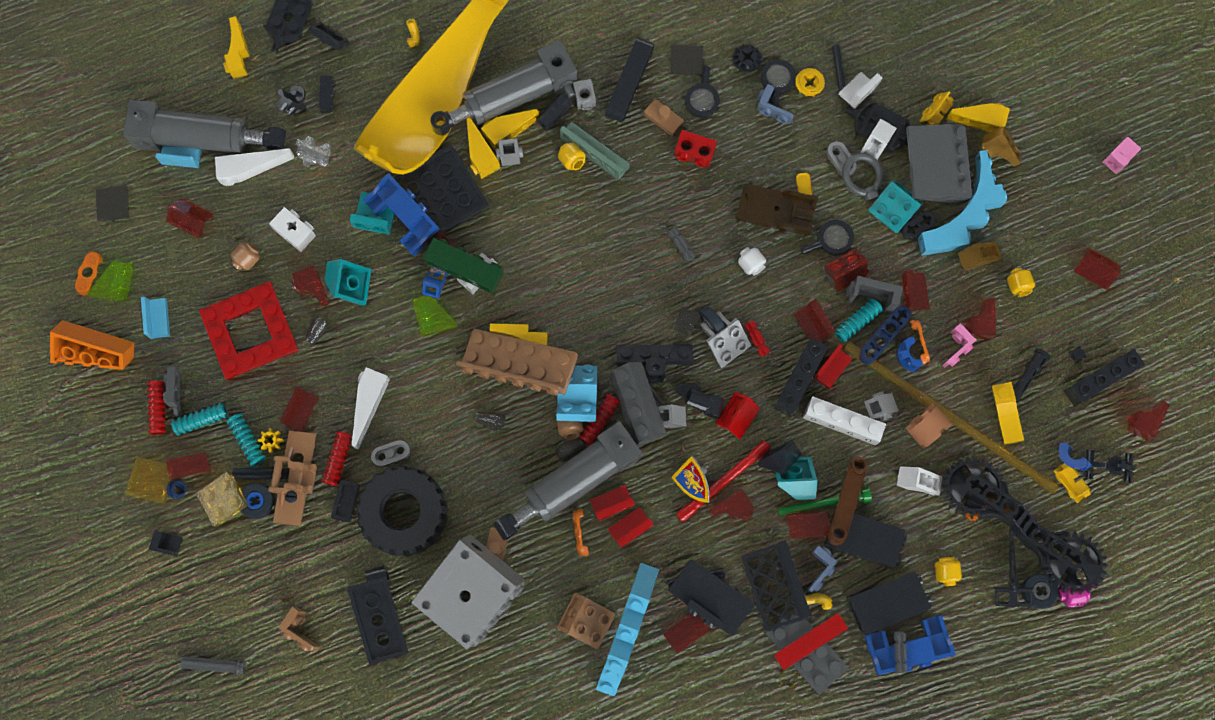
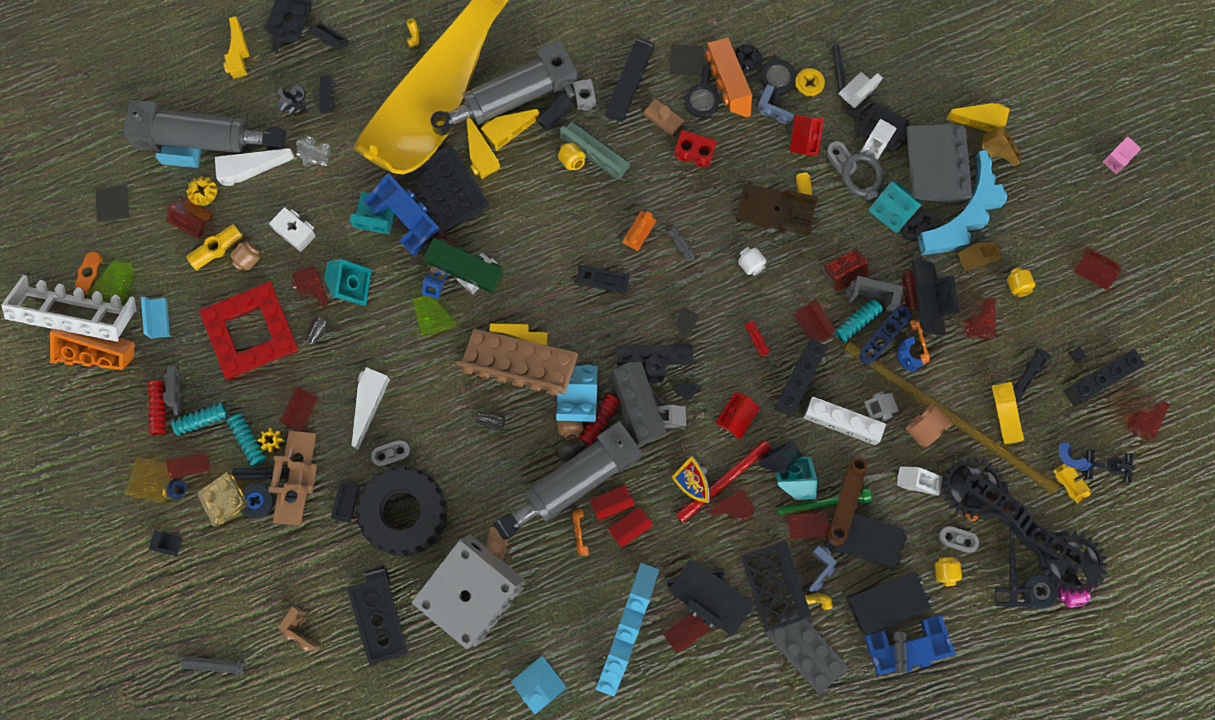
(41, 317): none -> white window
(198, 198): none -> yellow gear
(205, 254): none -> yellow piece
(337, 458): red piece -> none
(509, 152): light grey brick -> none
(538, 685): none -> medium azure slope
(586, 620): medium nougat bracket -> none
(602, 279): none -> black plate
(639, 230): none -> orange hinge
(708, 403): black piece -> none
(726, 338): light grey plate -> none
(729, 76): none -> orange wedge
(806, 135): none -> red panel
(811, 641): red sticker -> none
(833, 238): black piece -> none
(833, 367): red panel -> none
(935, 297): none -> black bracket
(941, 102): yellow hinge -> none
(957, 539): none -> light grey plate
(961, 336): bright pink bracket -> none

